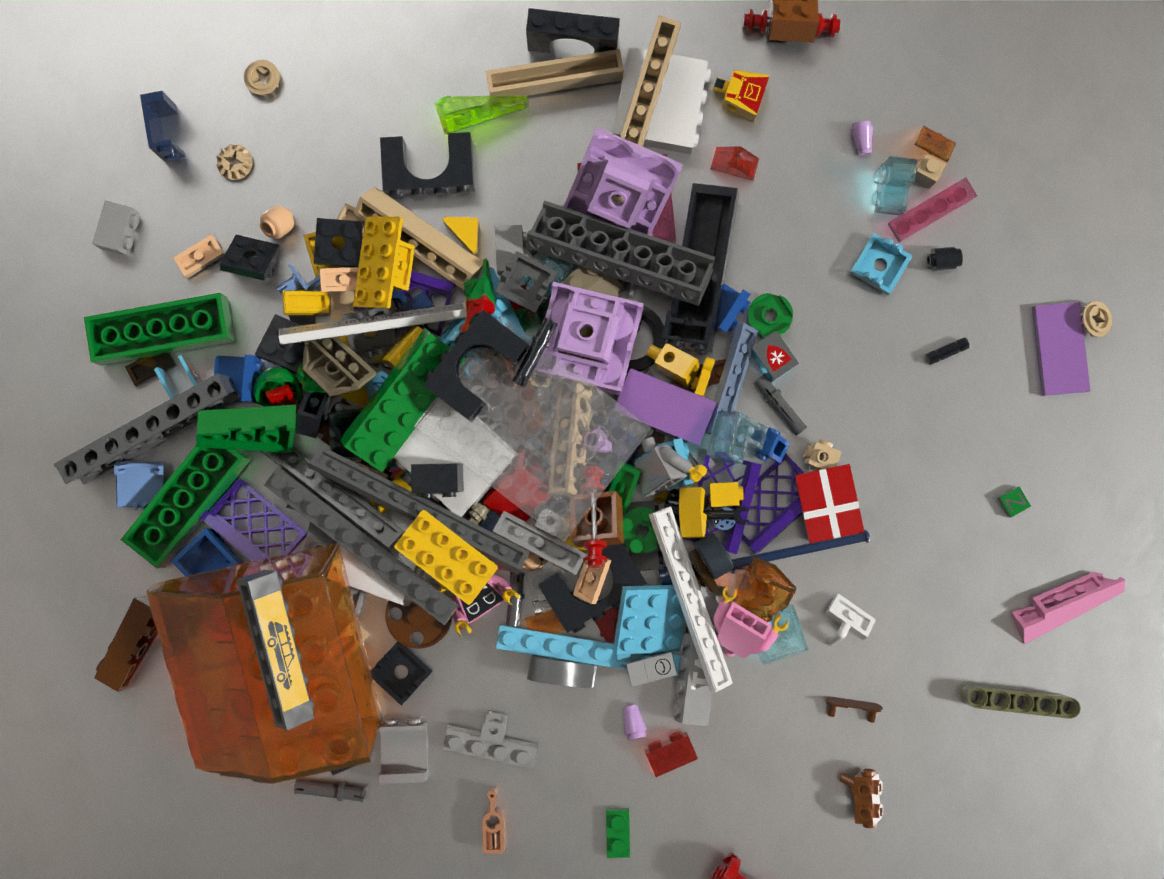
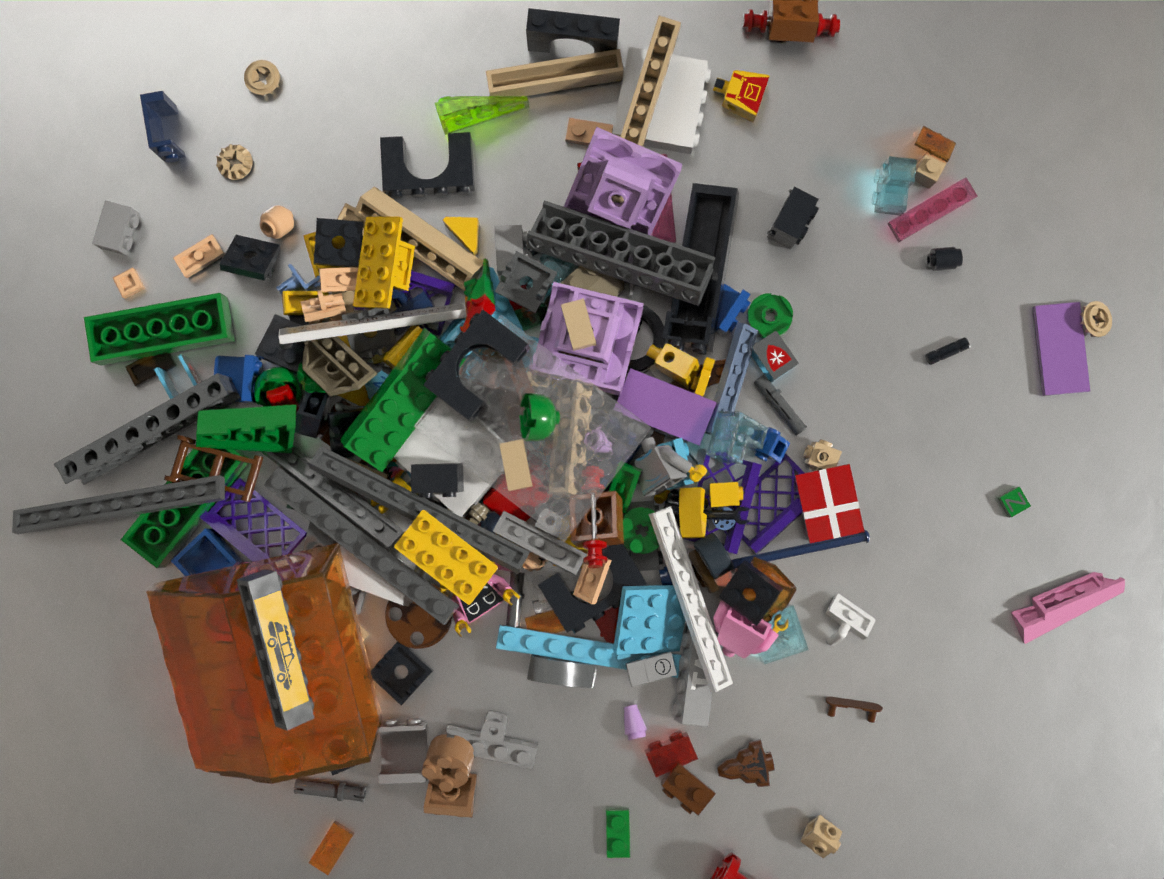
(119, 504): none -> dark grey plate
(128, 283): none -> light nougat tile
(128, 646): reddish brown wedge -> none
(138, 482): medium blue piece -> none
(187, 443): none -> reddish brown piece
(323, 307): none -> light nougat hips
(331, 847): none -> clear orange plate
(448, 762): none -> medium nougat brick
(454, 803): none -> medium nougat bracket
(498, 828): nougat piece -> none
(516, 465): none -> tan tile
(535, 352): black pin -> none
(538, 417): none -> green cylinder
(578, 324): none -> tan tile
(582, 130): none -> light nougat plate
(688, 789): none -> reddish brown bracket
(735, 162): clear red slope -> none
(750, 765): none -> reddish brown rock
(765, 588): none -> black piece
(791, 221): none -> black brick
(821, 837): none -> tan brick
(862, 135): lavender cone -> none
(866, 791): dark orange brick -> none
(884, 249): medium azure piece -> none
(1030, 705): olive beam -> none

